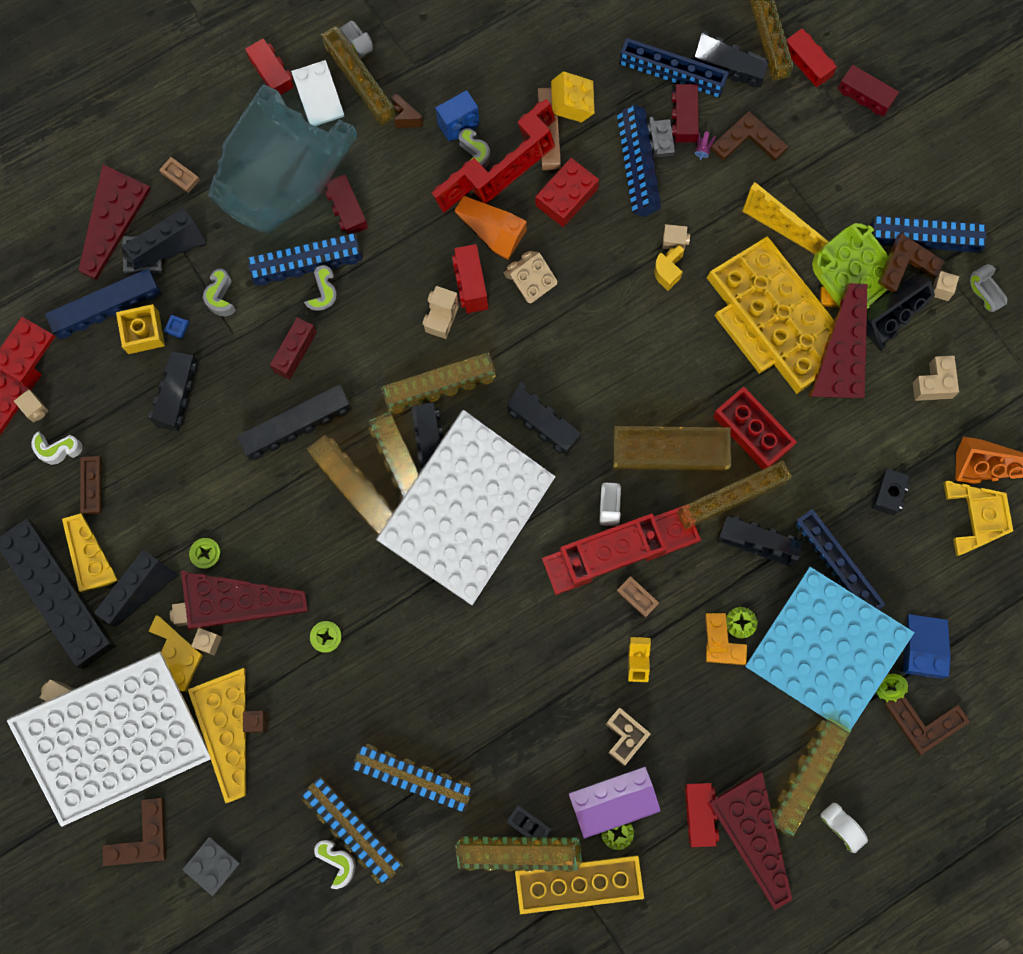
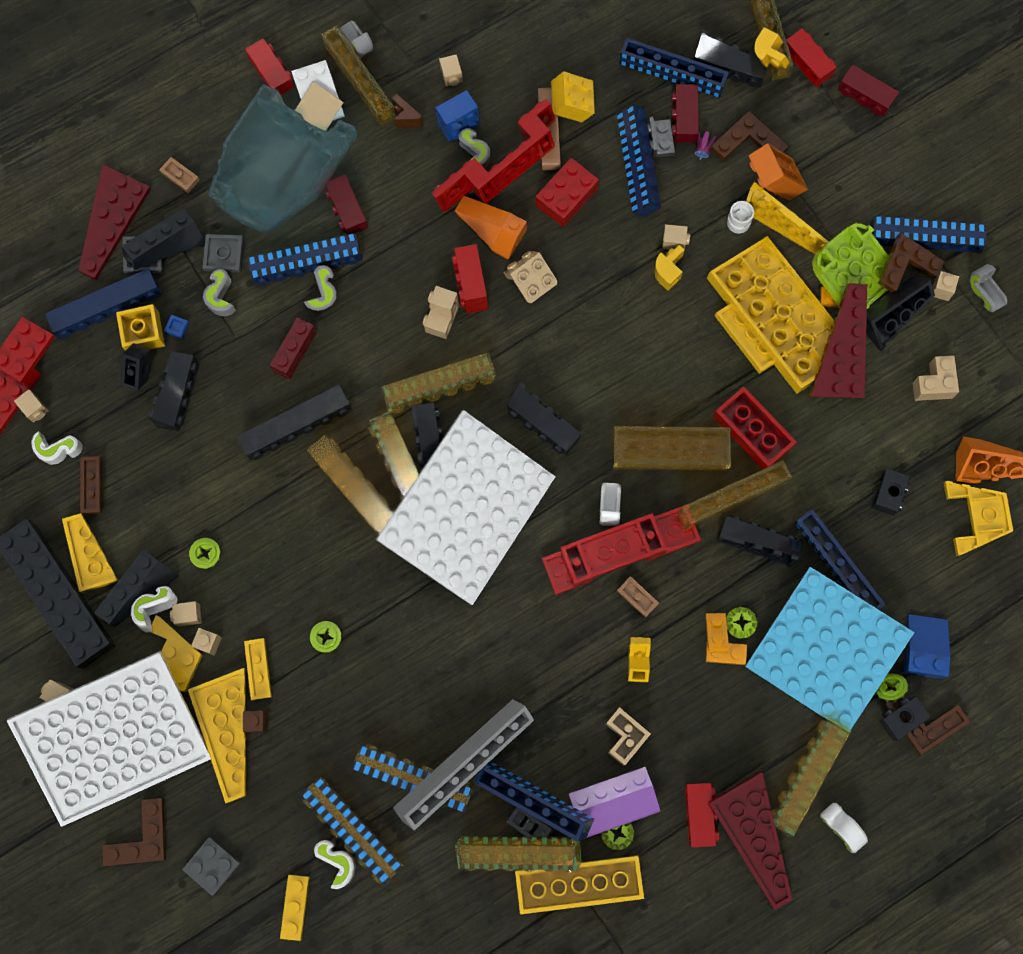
(135, 366): none -> black brick
(151, 604): none -> white animal
(223, 252): none -> dark grey plate
(227, 601): dark red wing -> none
(258, 669): none -> yellow plate
(294, 907): none -> yellow plate
(319, 106): none -> tan tile
(451, 70): none -> tan brick
(463, 764): none -> light grey brick
(534, 801): none -> dark blue brick
(740, 217): none -> white wheel
(767, 49): none -> yellow brick
(777, 172): none -> orange brick
(915, 714): none -> black brick

